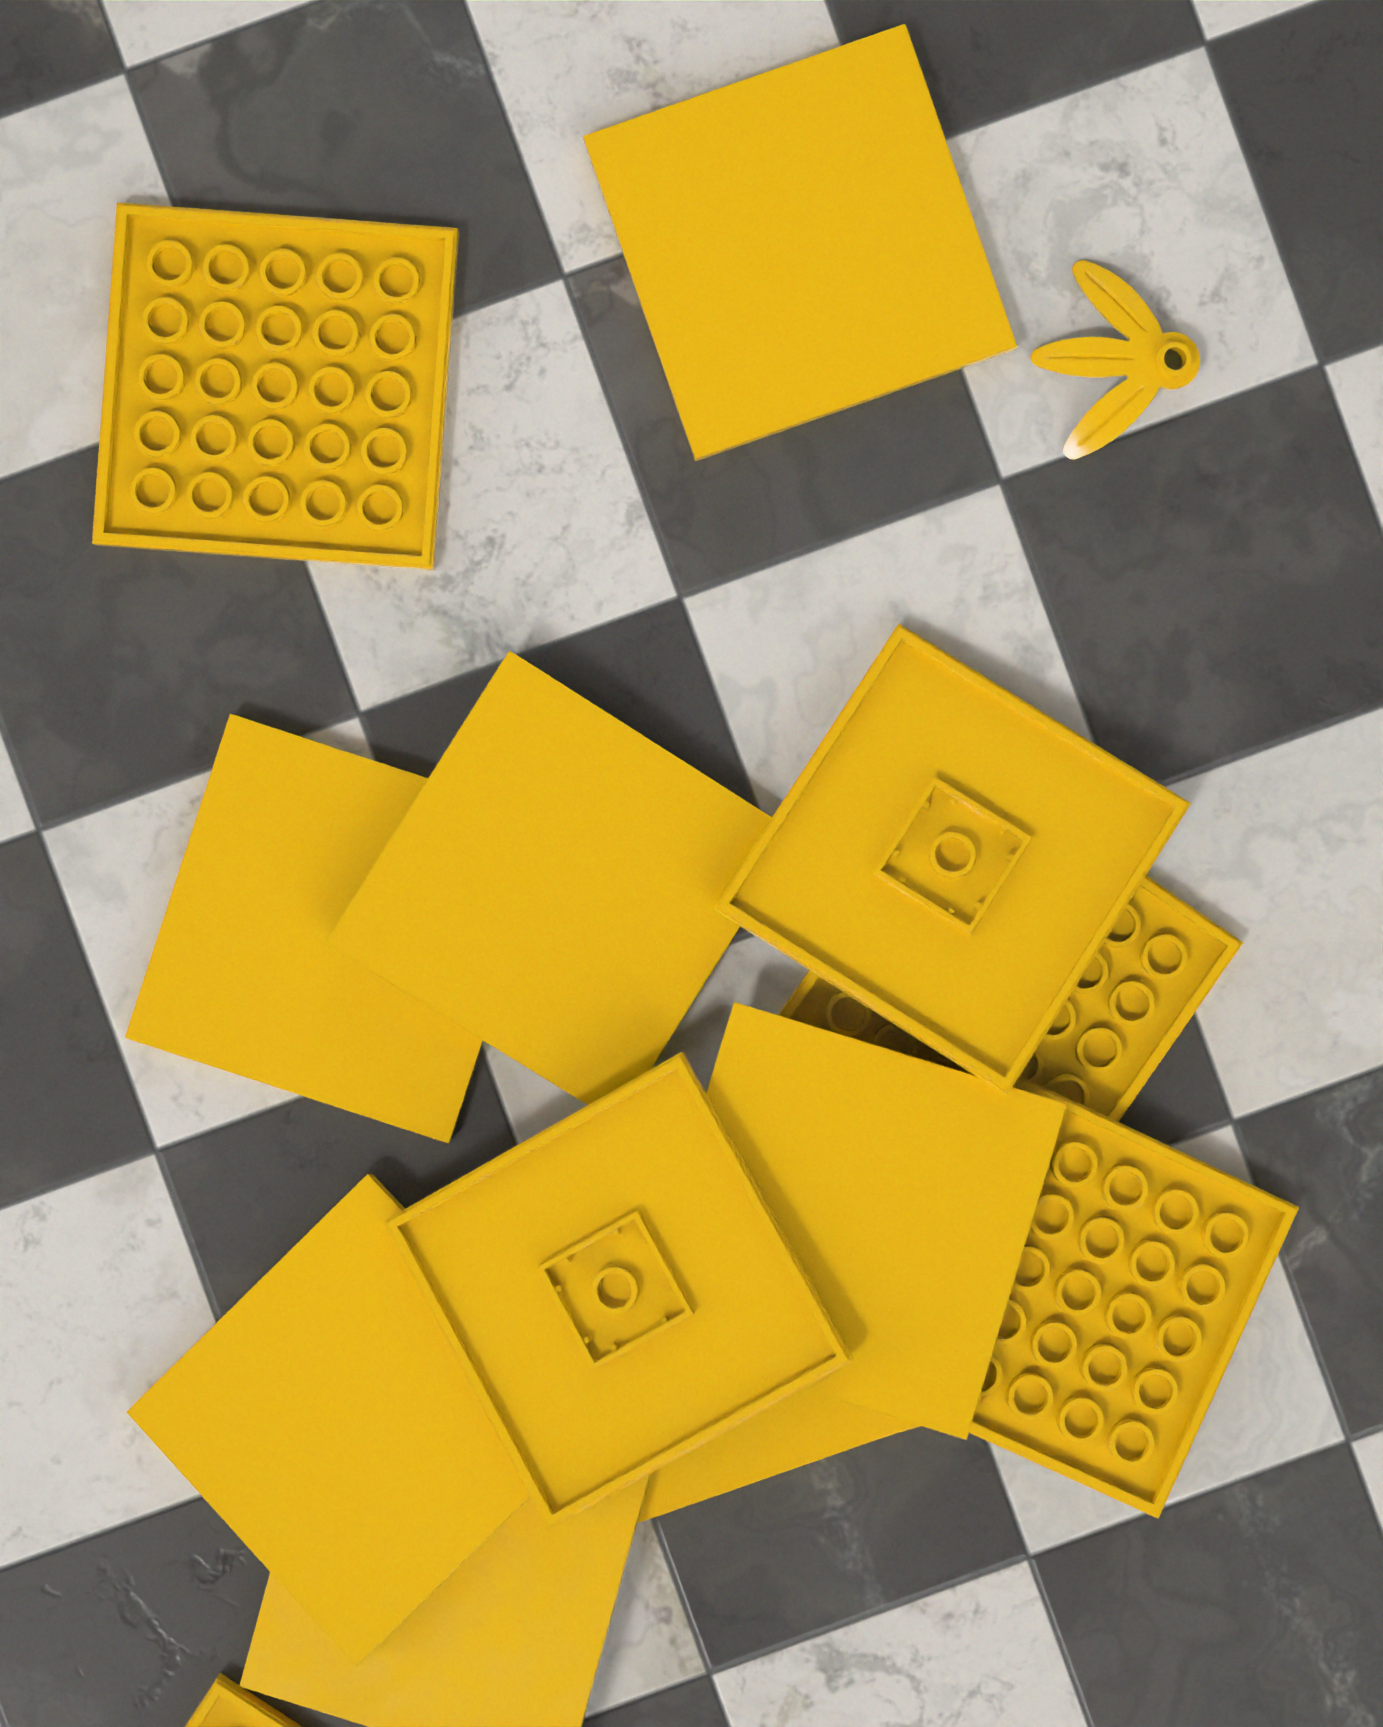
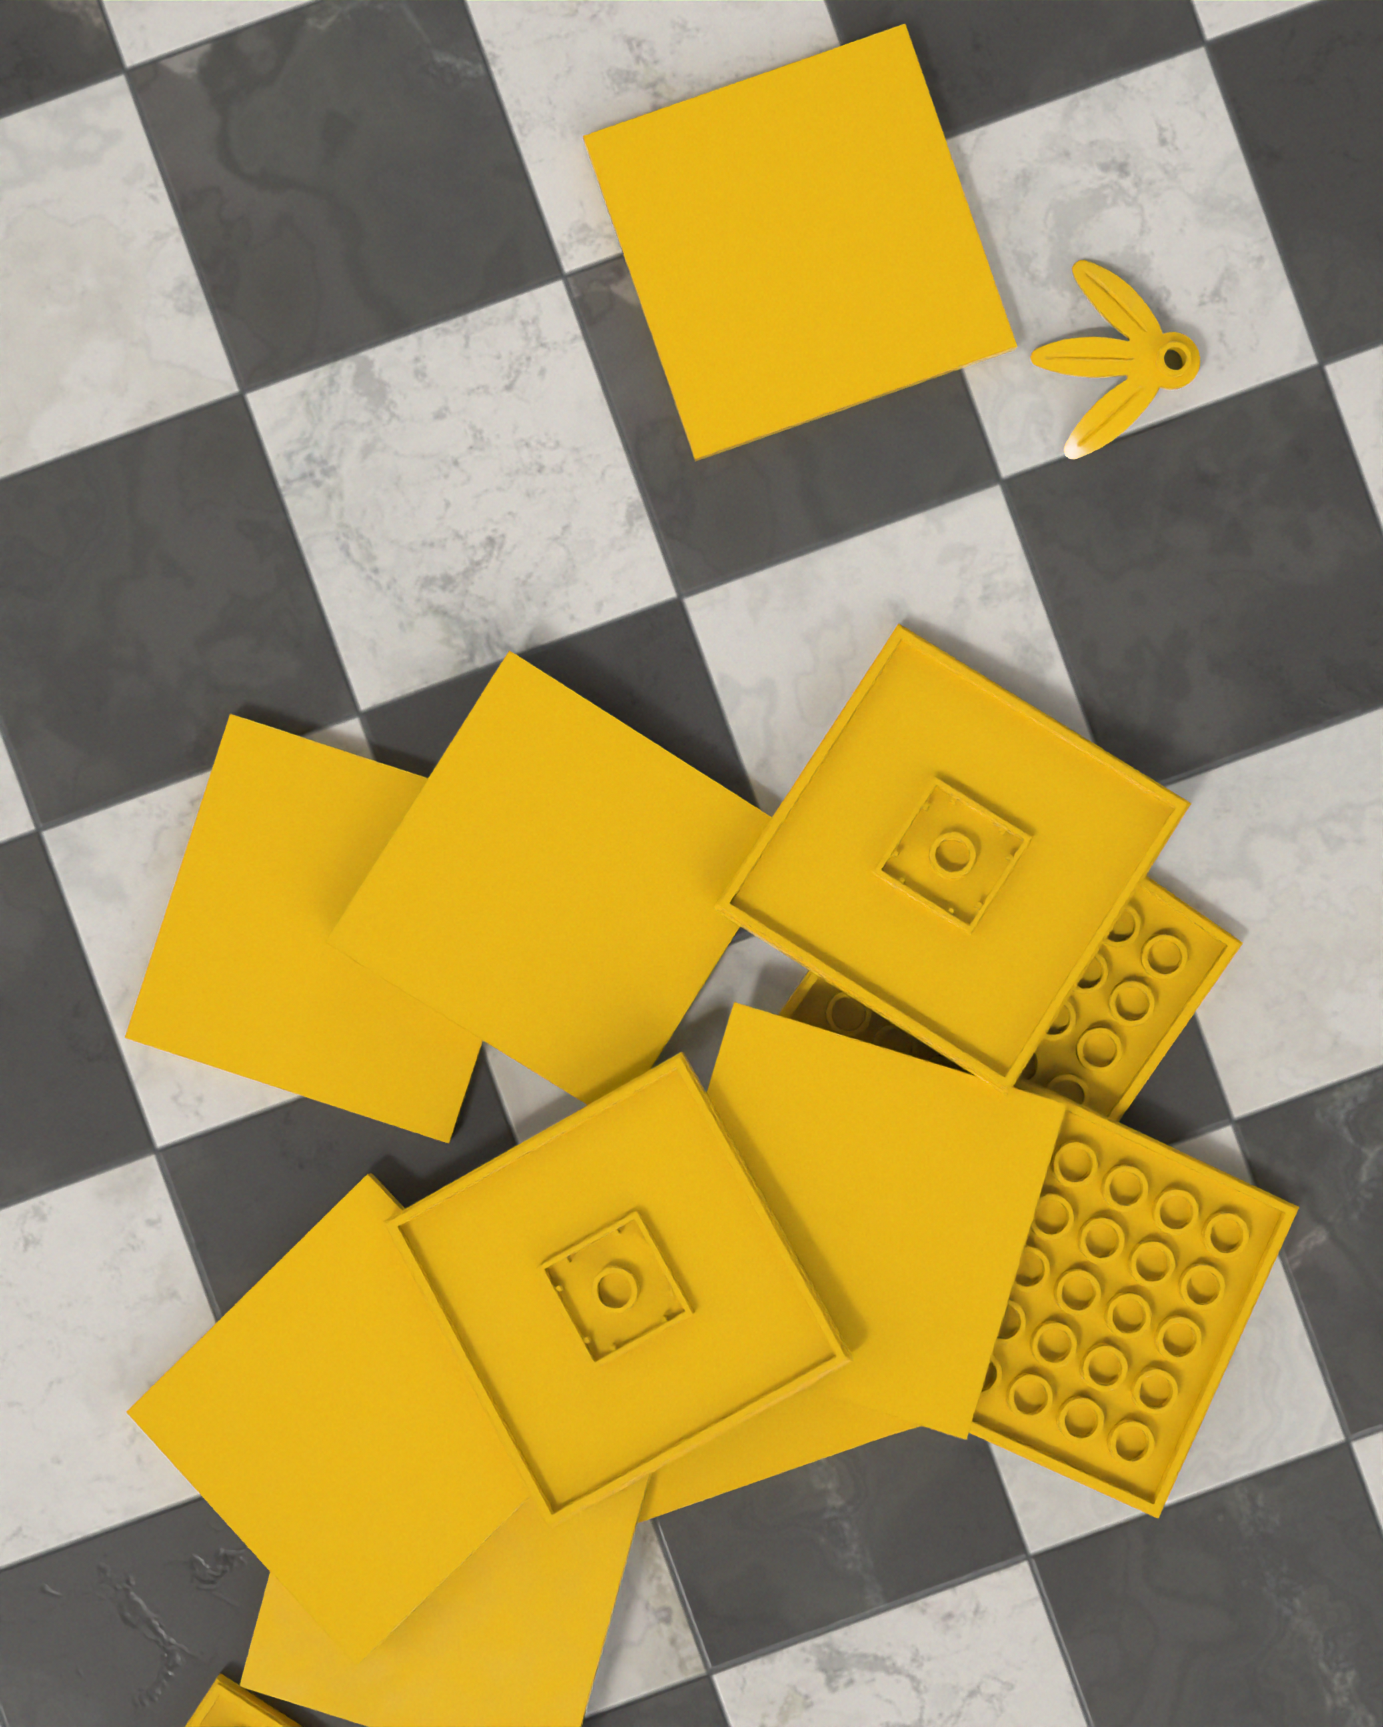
(275, 386): yellow tile -> none

